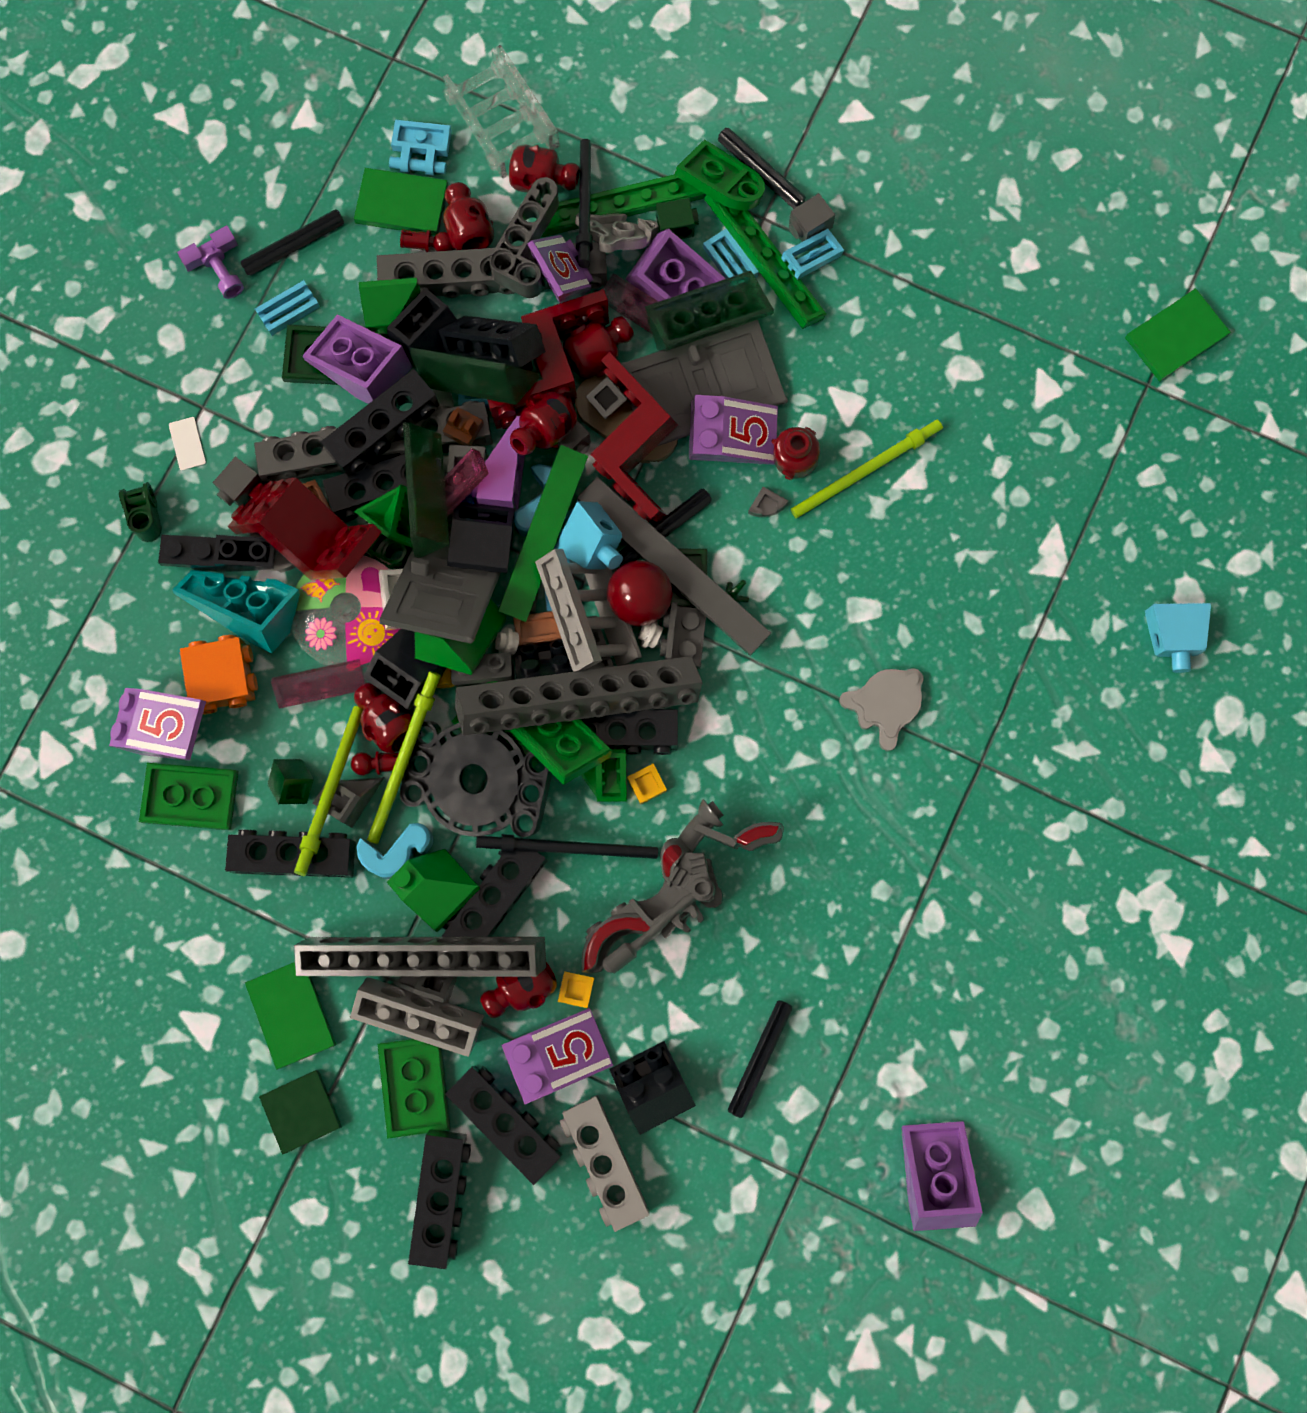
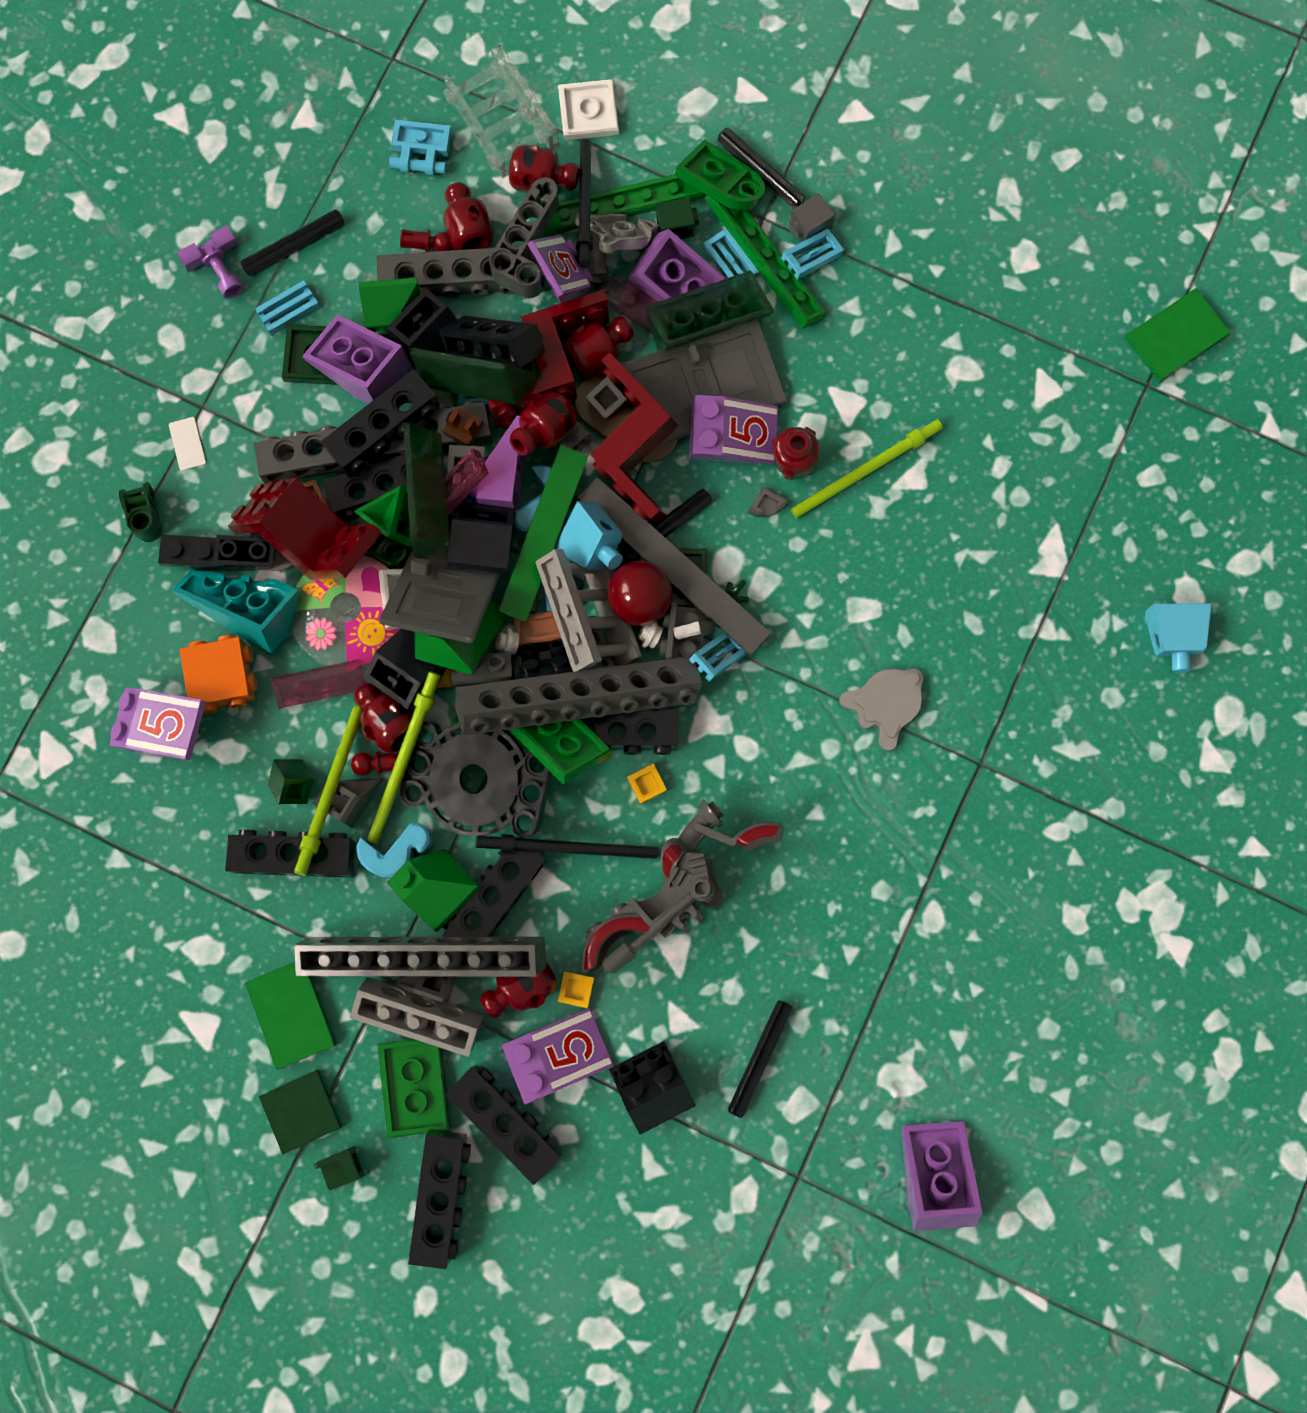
(188, 796): green tile -> none
(236, 483): dark grey brick -> none
(341, 1168): none -> dark green panel
(400, 201): green tile -> none
(588, 109): none -> white tile
(609, 778): green slope -> none
(632, 1206): light grey brick -> none
(695, 628): none -> tile
(705, 665): none -> medium azure tile

